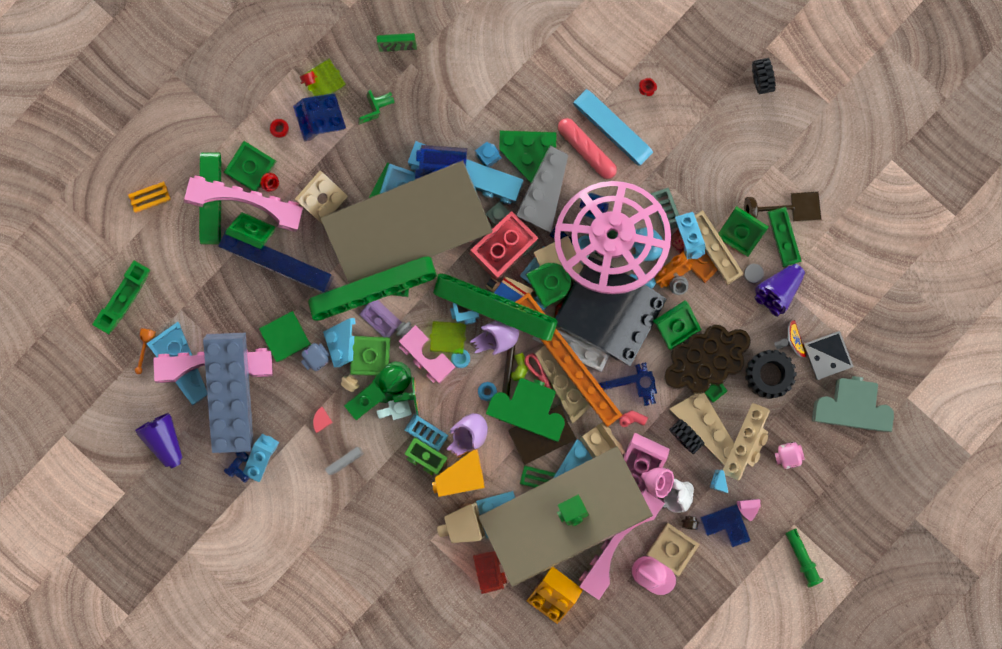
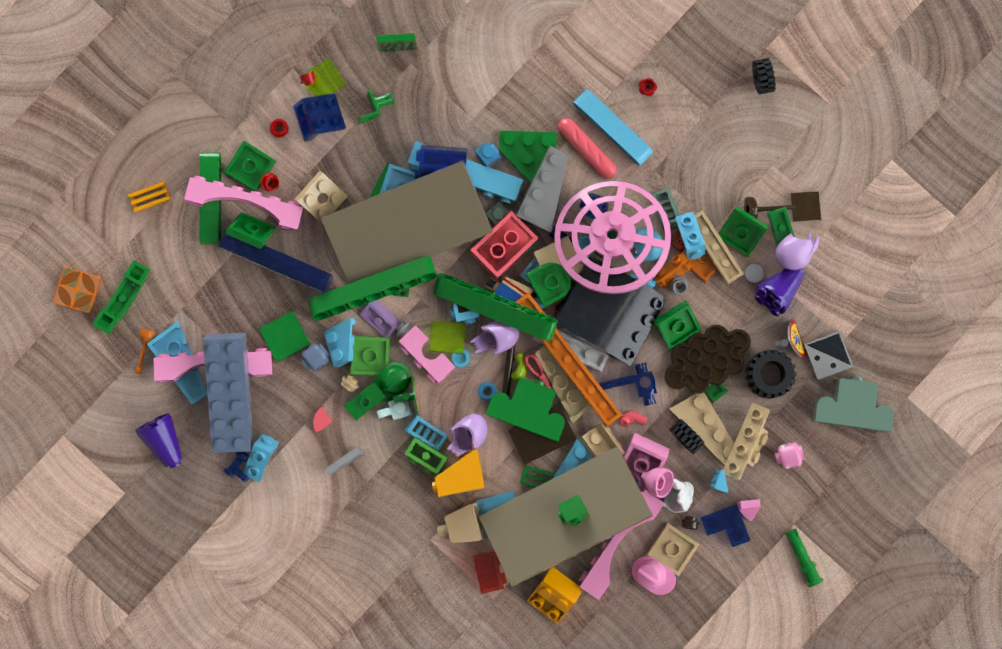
(77, 290): none -> tile
(795, 252): none -> lavender helmet

